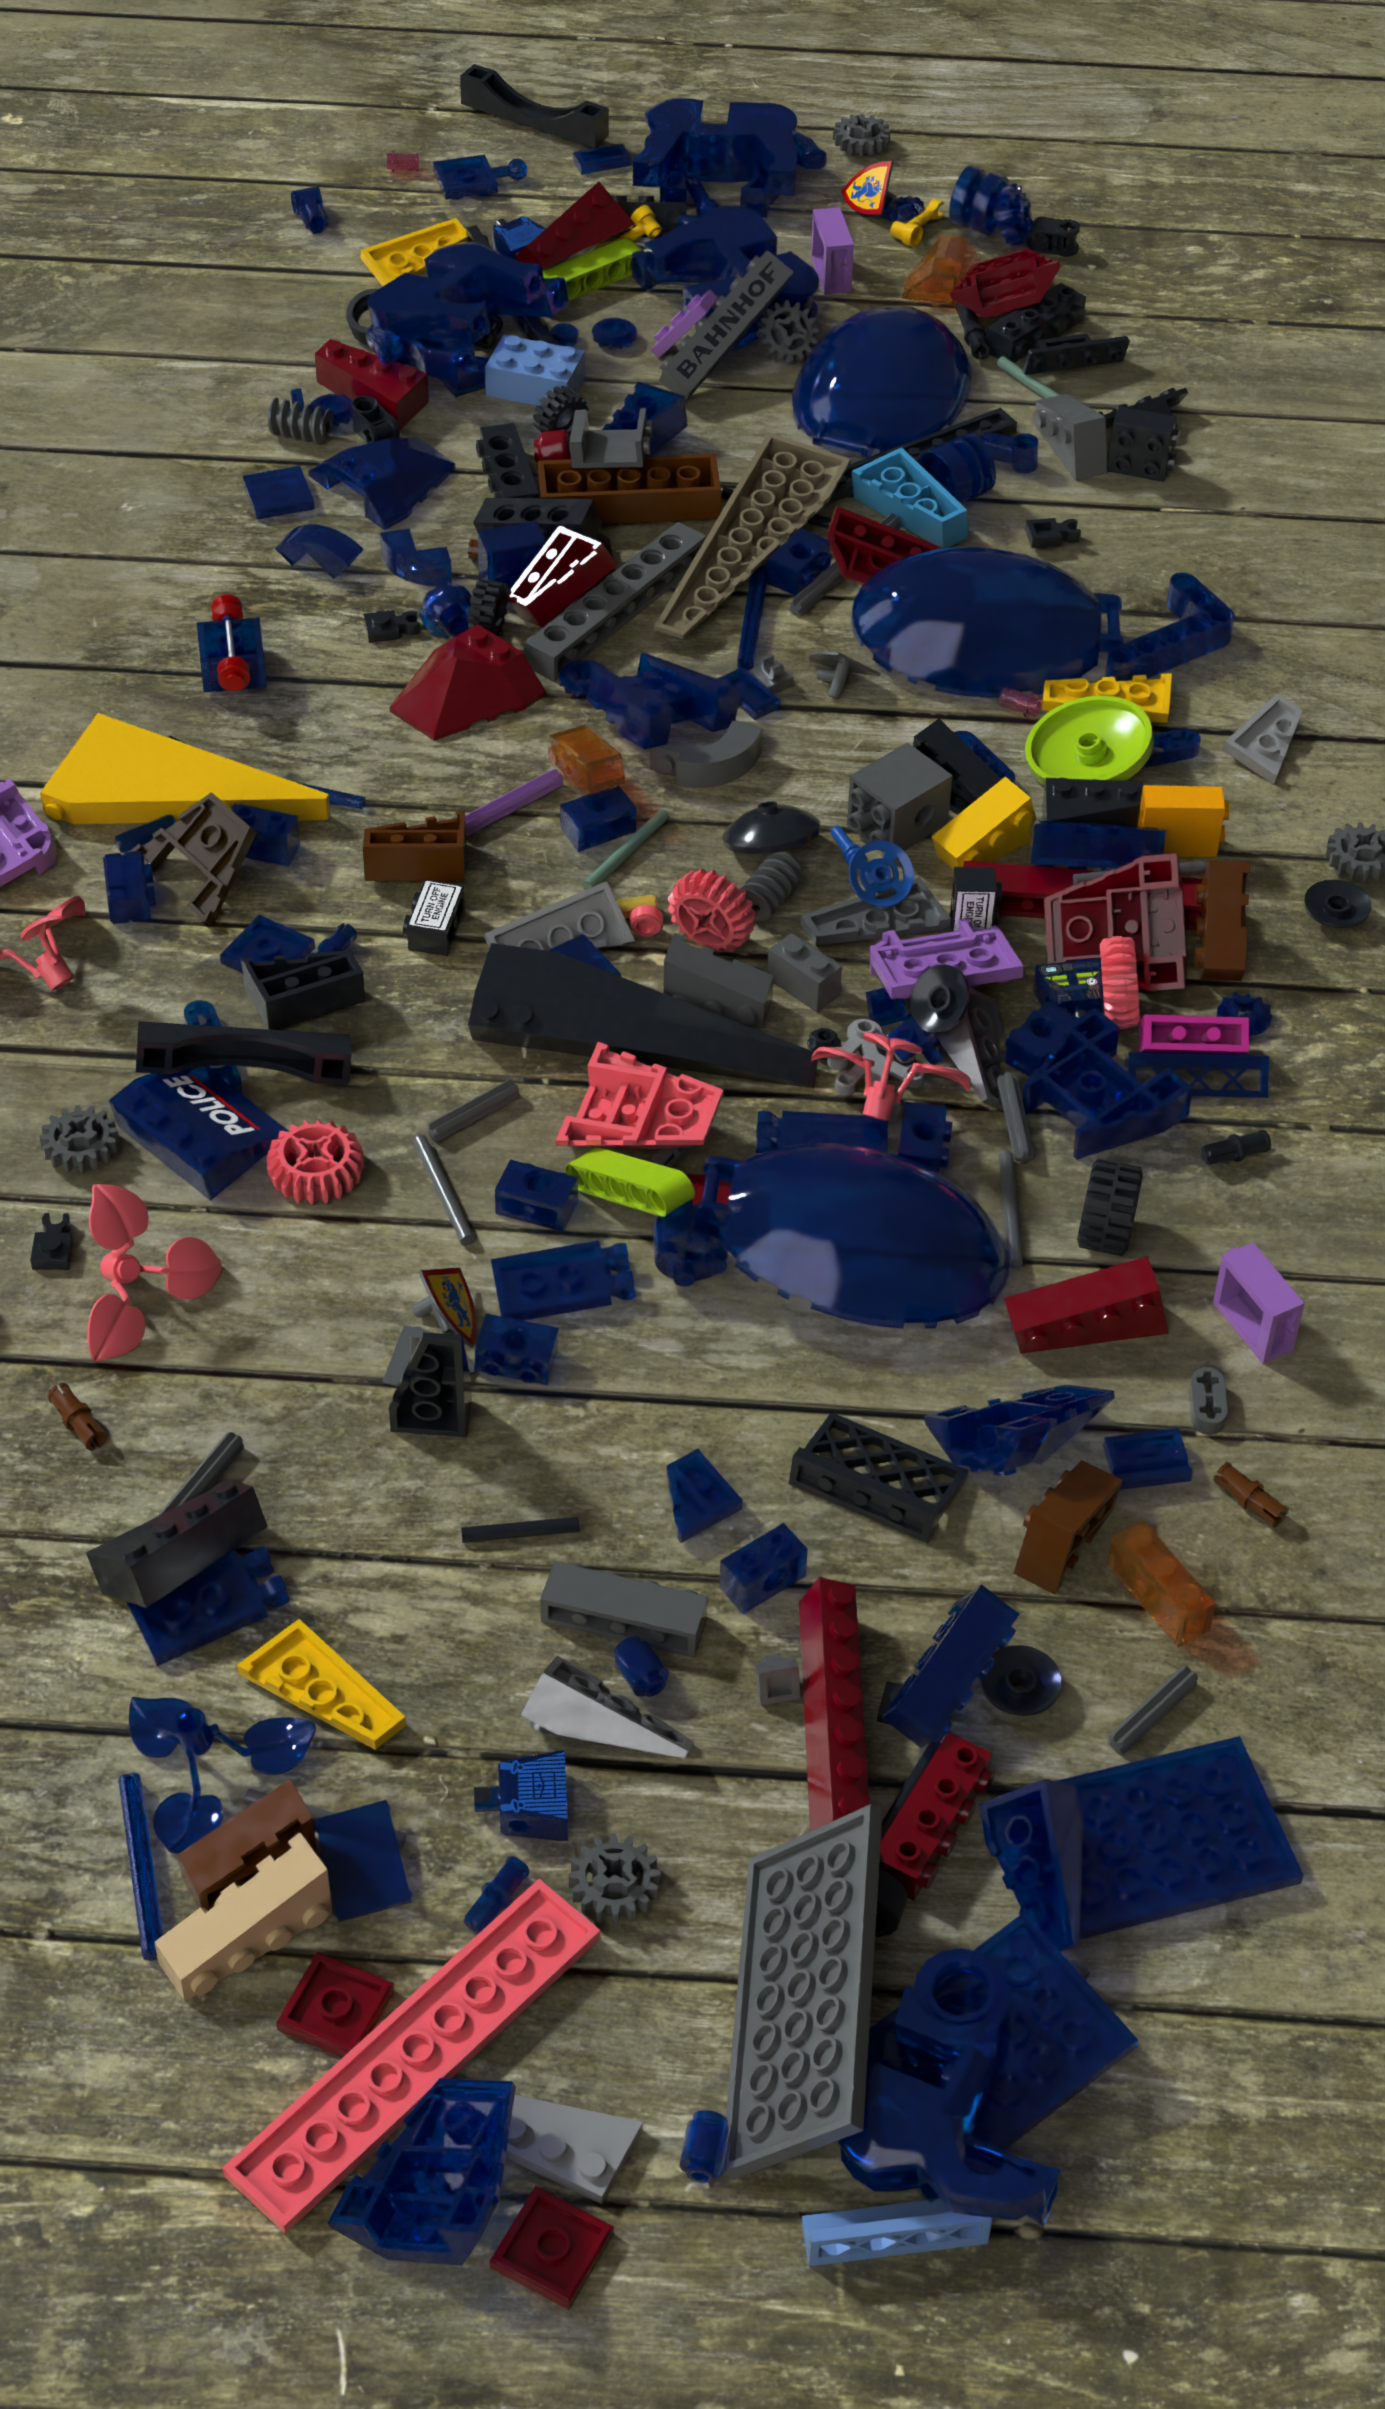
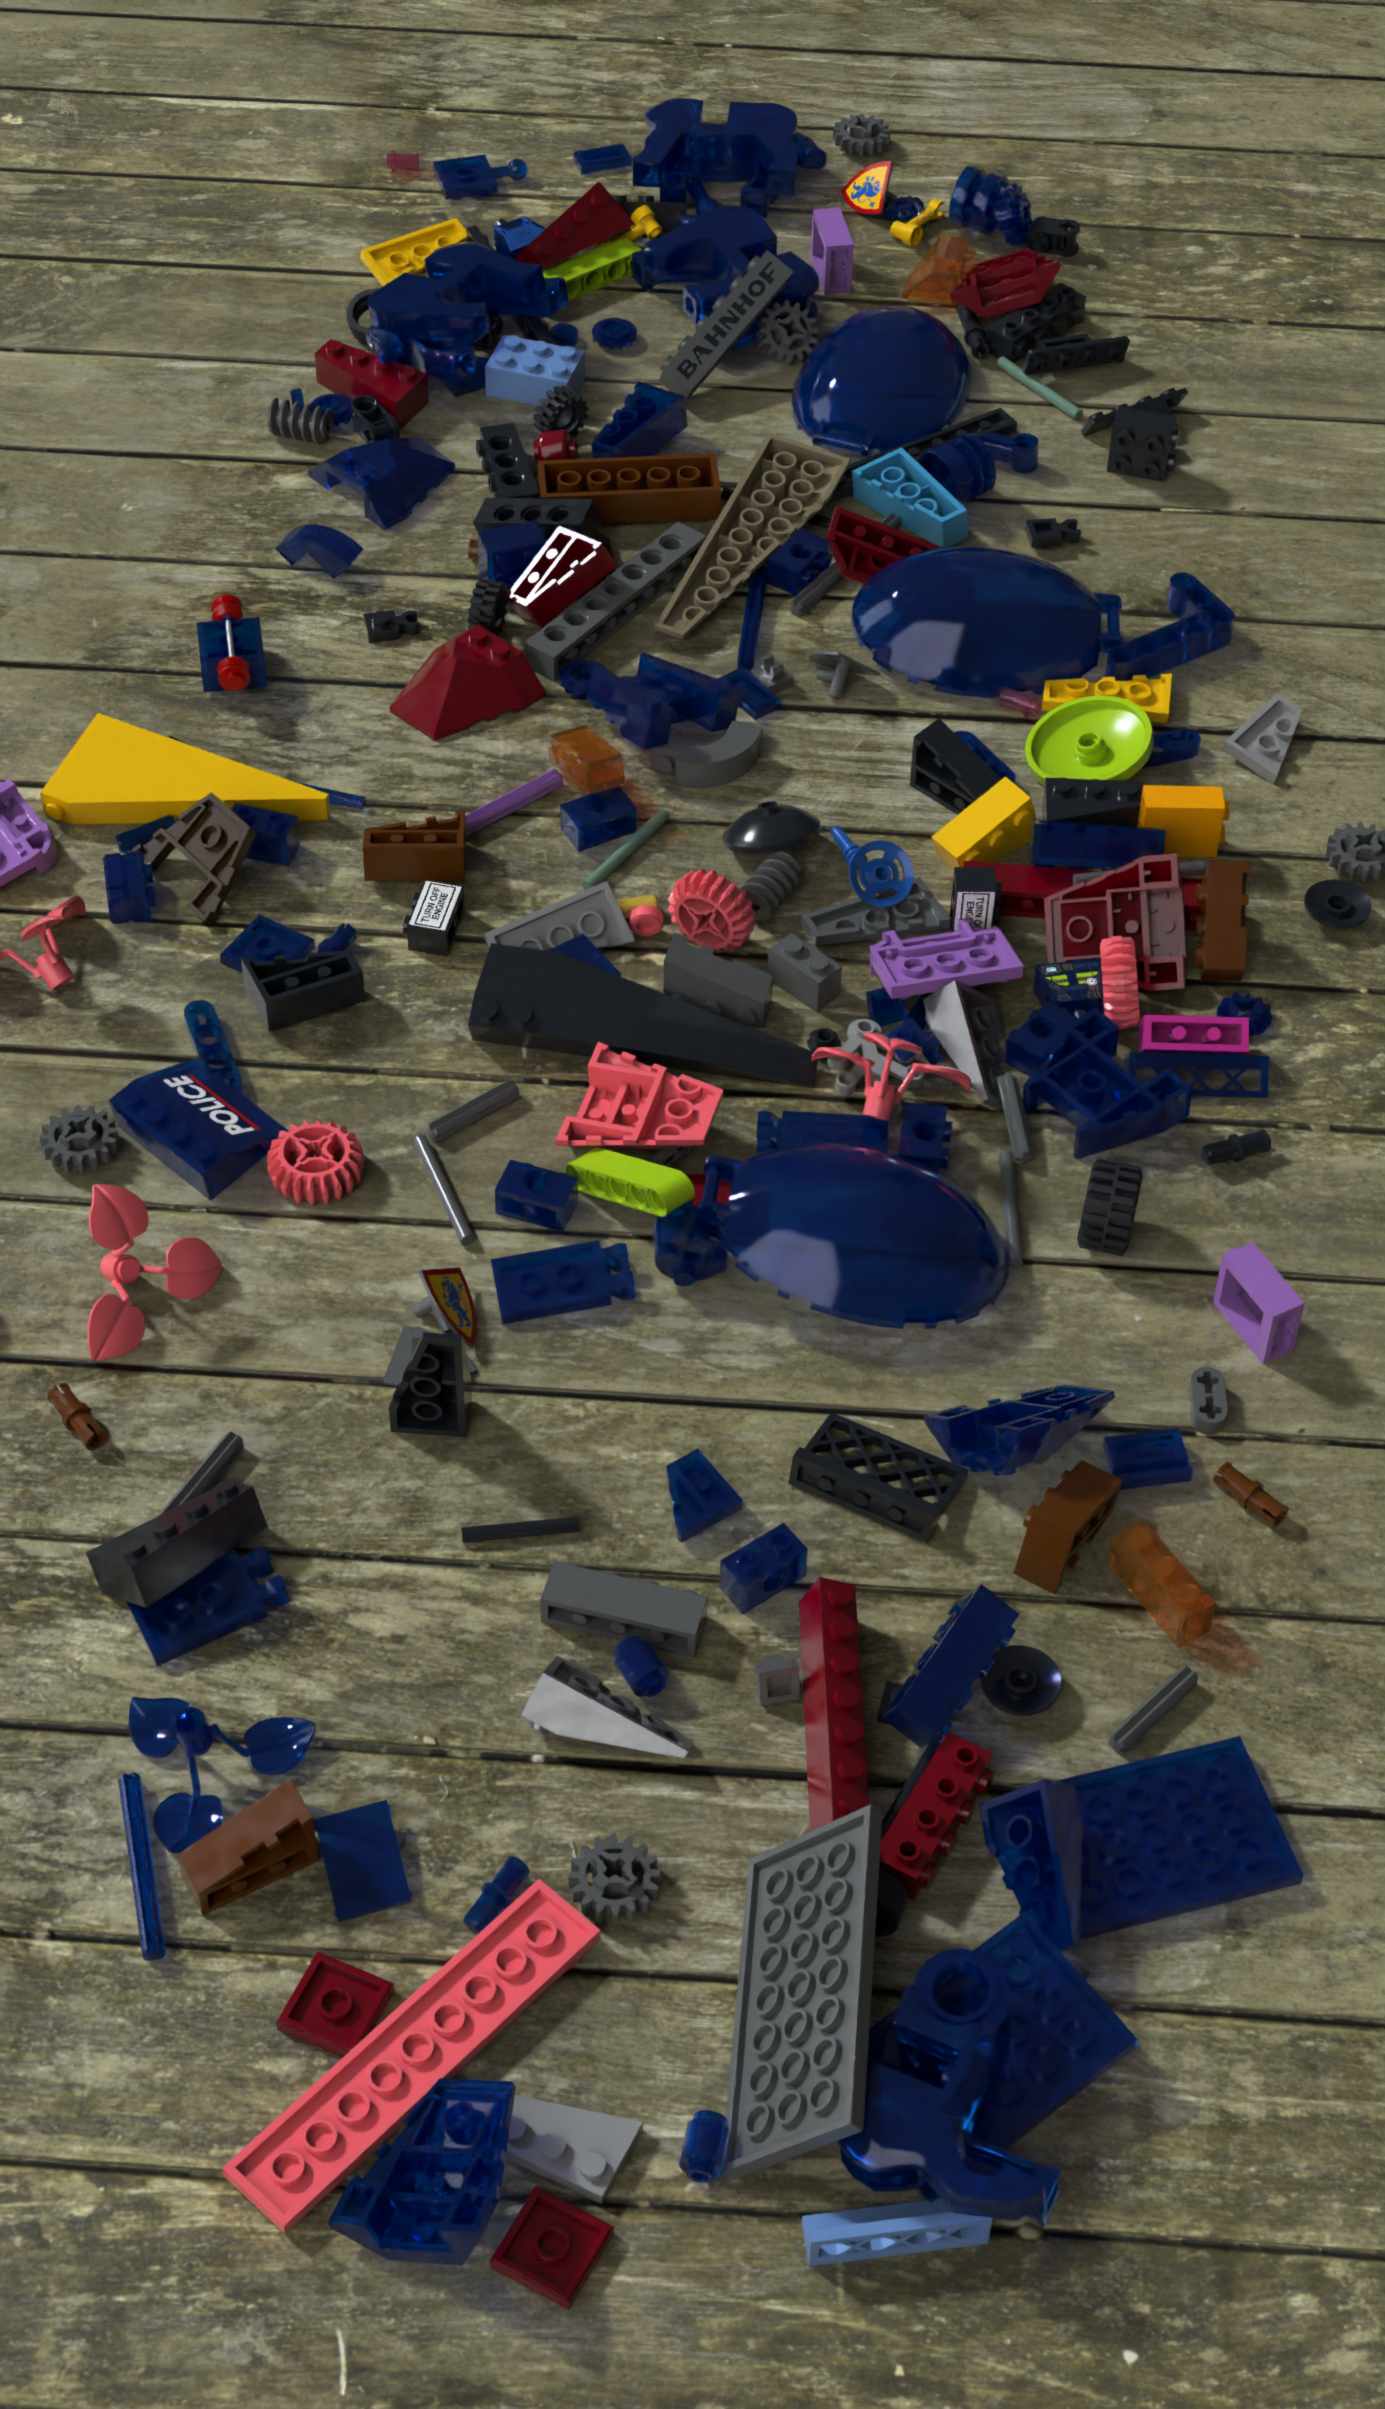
(53, 1246): black plate -> none
(181, 1047): black arch -> none
(247, 1921): tan wedge -> none
(278, 492): clear blue tile -> none
(309, 206): clear blue piece -> none
(317, 1680): yellow wing -> none
(420, 567): clear blue brick -> none
(450, 606): clear blue plant -> none
(488, 92): black arch -> none
(516, 1349): clear blue brick -> none
(529, 1797): clear blue torso -> none
(609, 447): dark grey panel -> none
(683, 322): medium lavender plate -> none
(899, 798): dark grey brick -> none
(930, 995): black dish -> none
(1074, 434): dark grey wedge -> none
(1089, 1309): dark red wedge -> none

